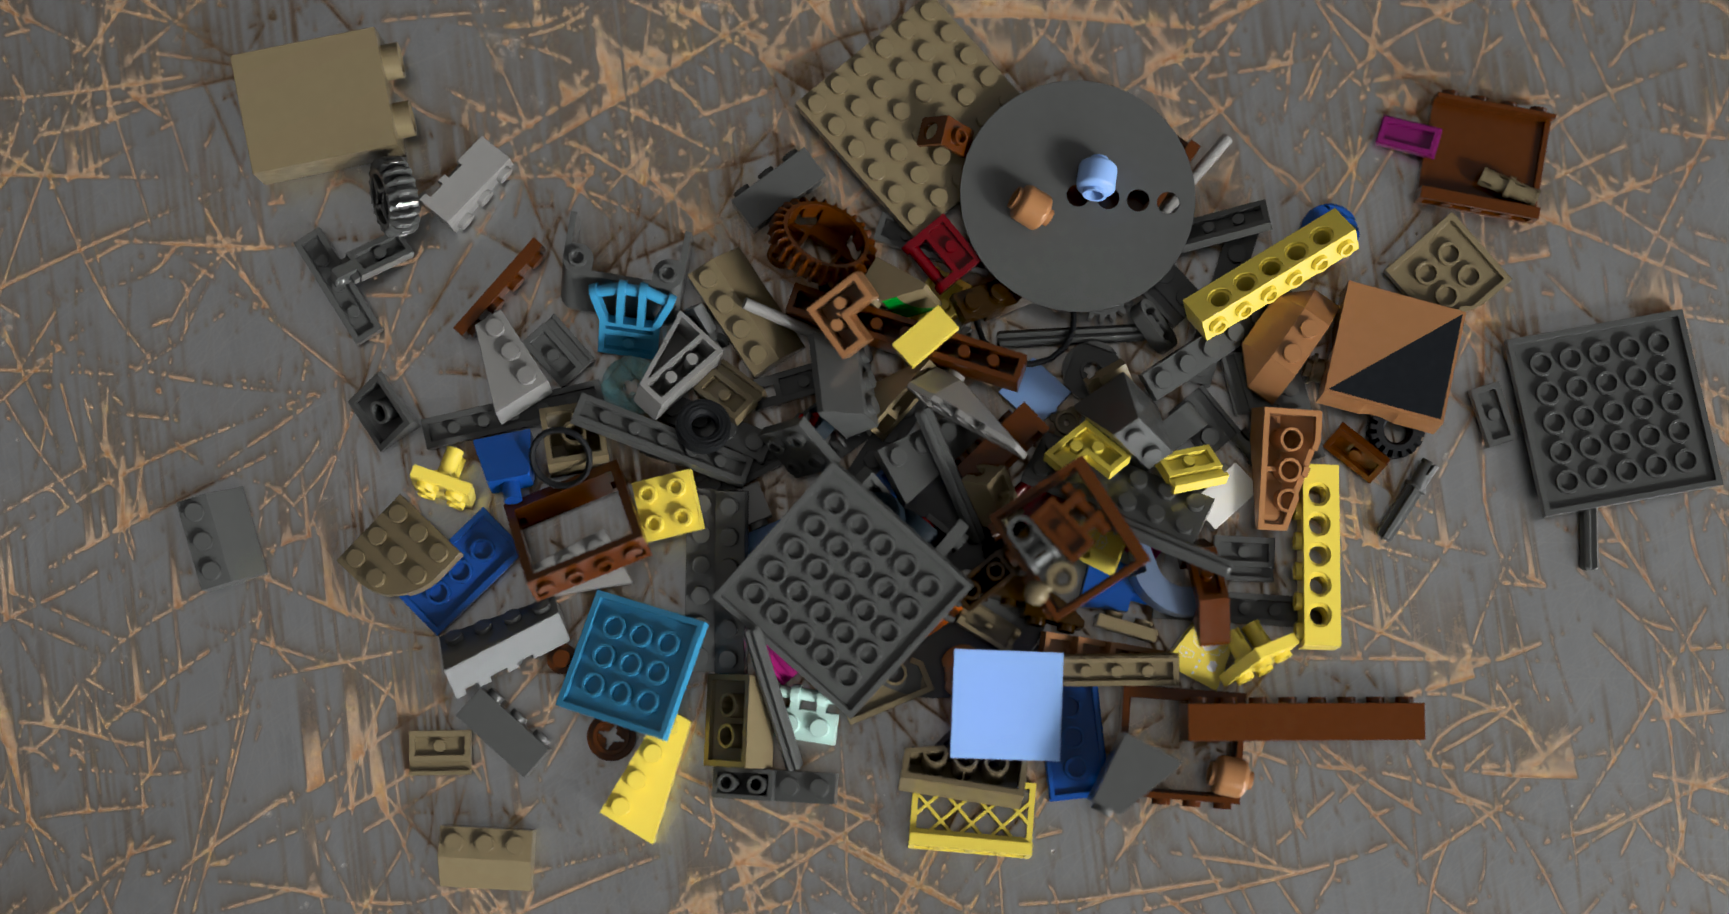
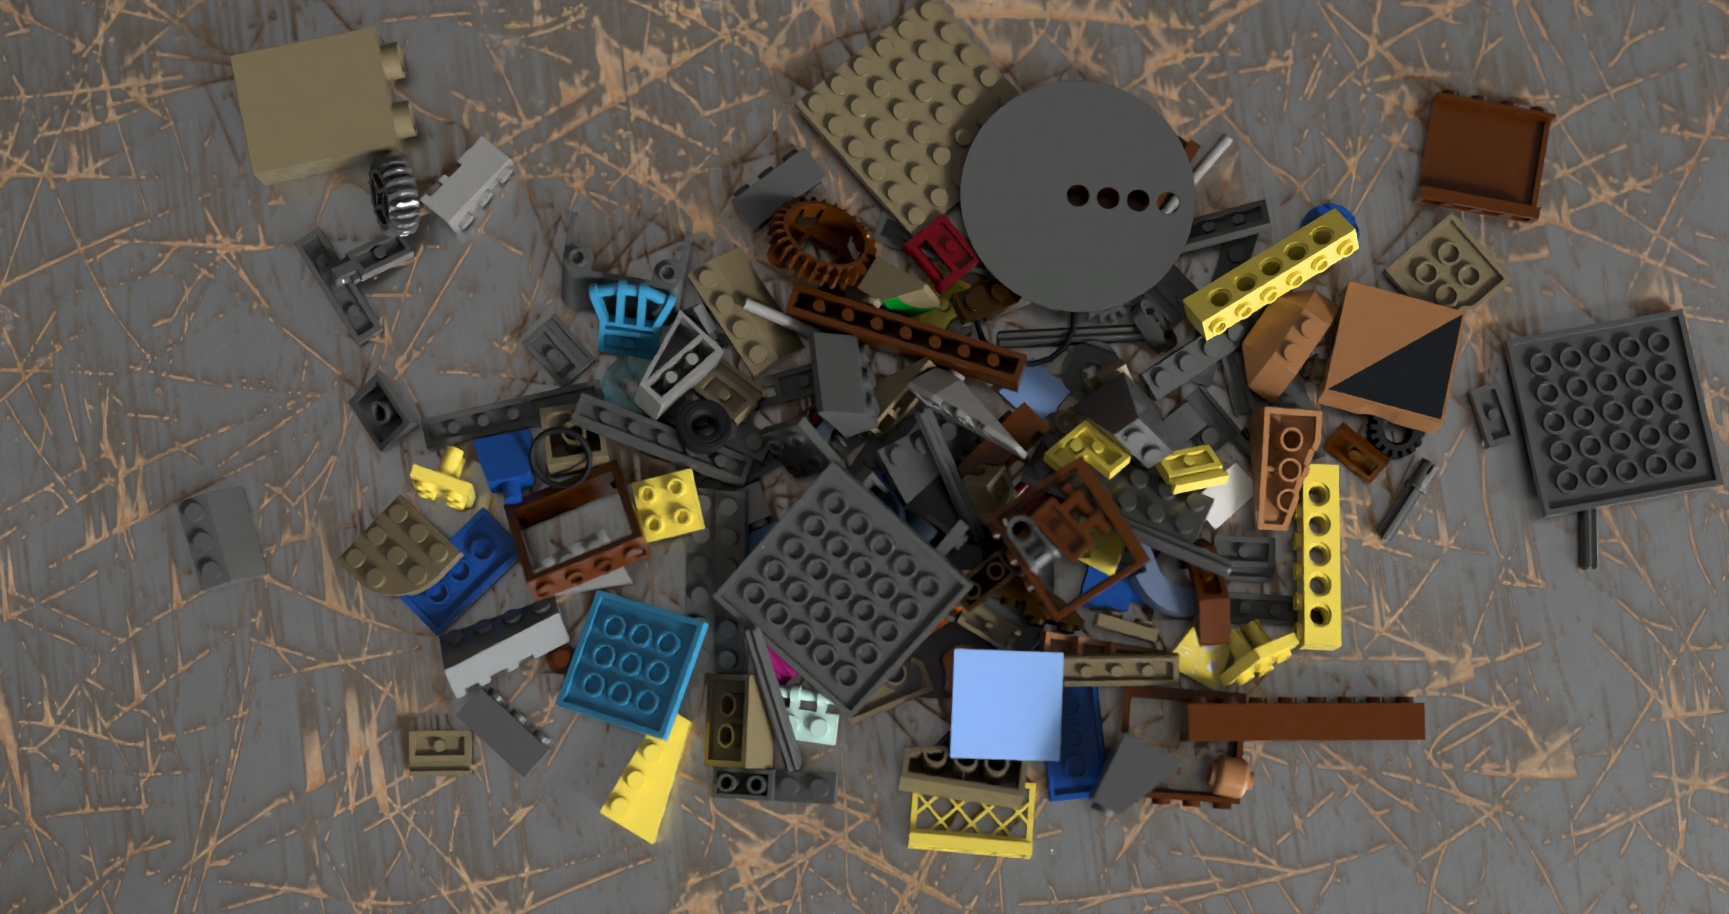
(486, 857): dark tan slope -> none
(508, 280): reddish brown plate -> none
(510, 369): light grey wedge -> none
(617, 750): reddish brown gear -> none
(837, 313): medium nougat brick -> none
(925, 336): light yellow tile -> none
(949, 134): reddish brown bracket -> none
(1031, 207): medium nougat head -> none
(1038, 592): dark tan plate -> none
(1096, 177): light blue head -> none
(1408, 136): magenta tile -> none
(1509, 187): dark tan pin -> none

